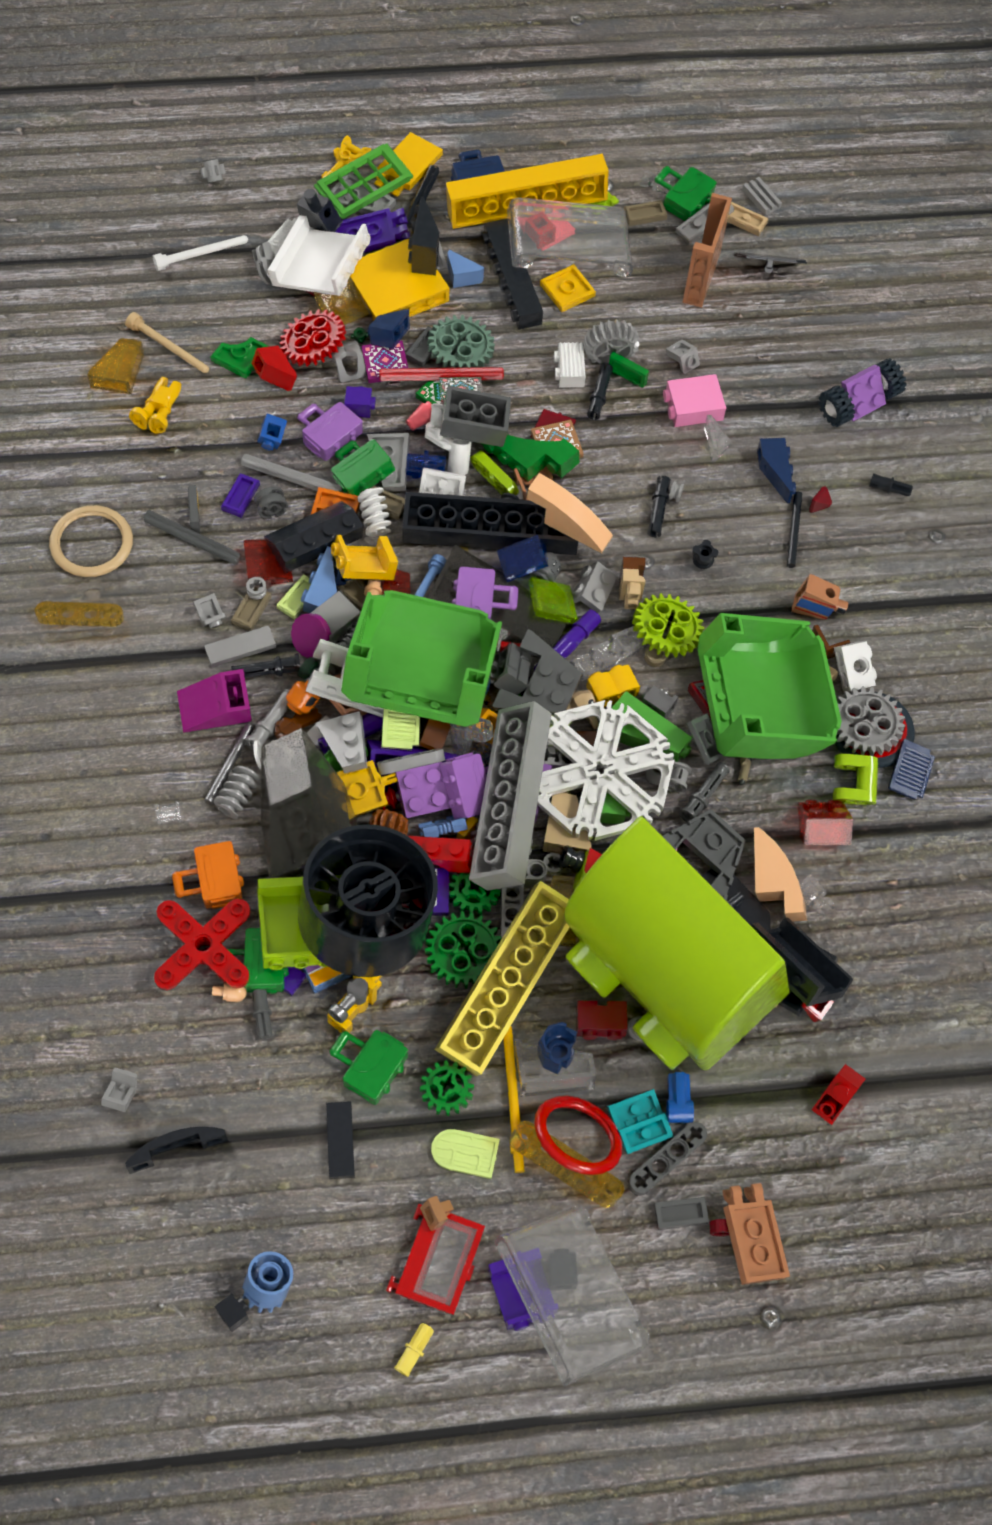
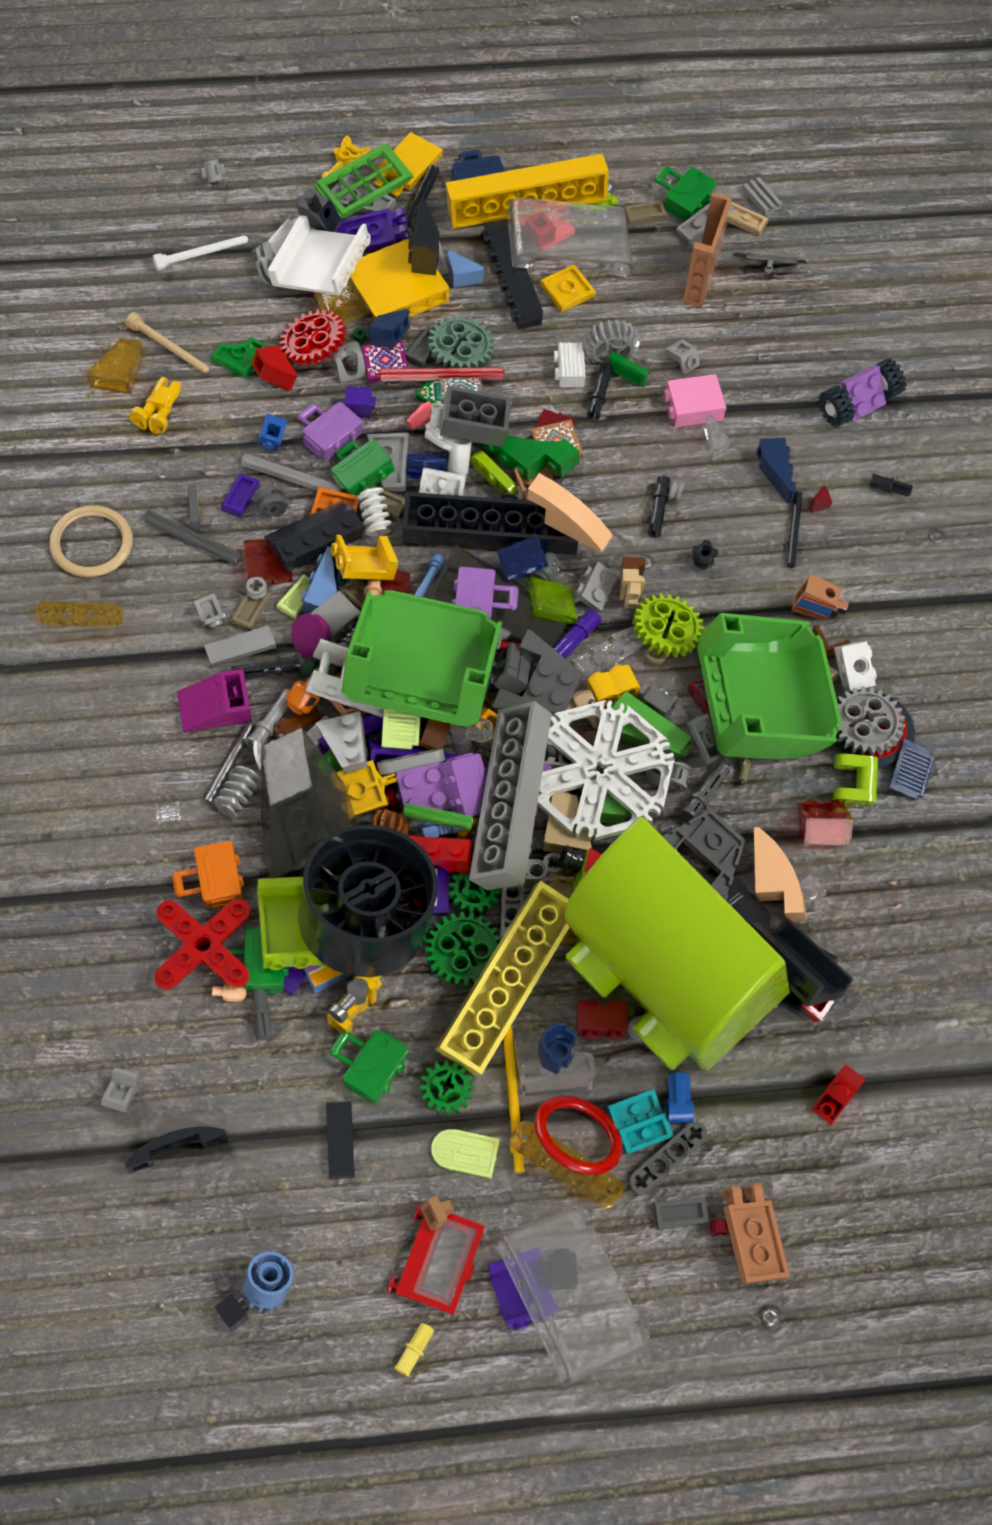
(438, 816): none -> bright green axle

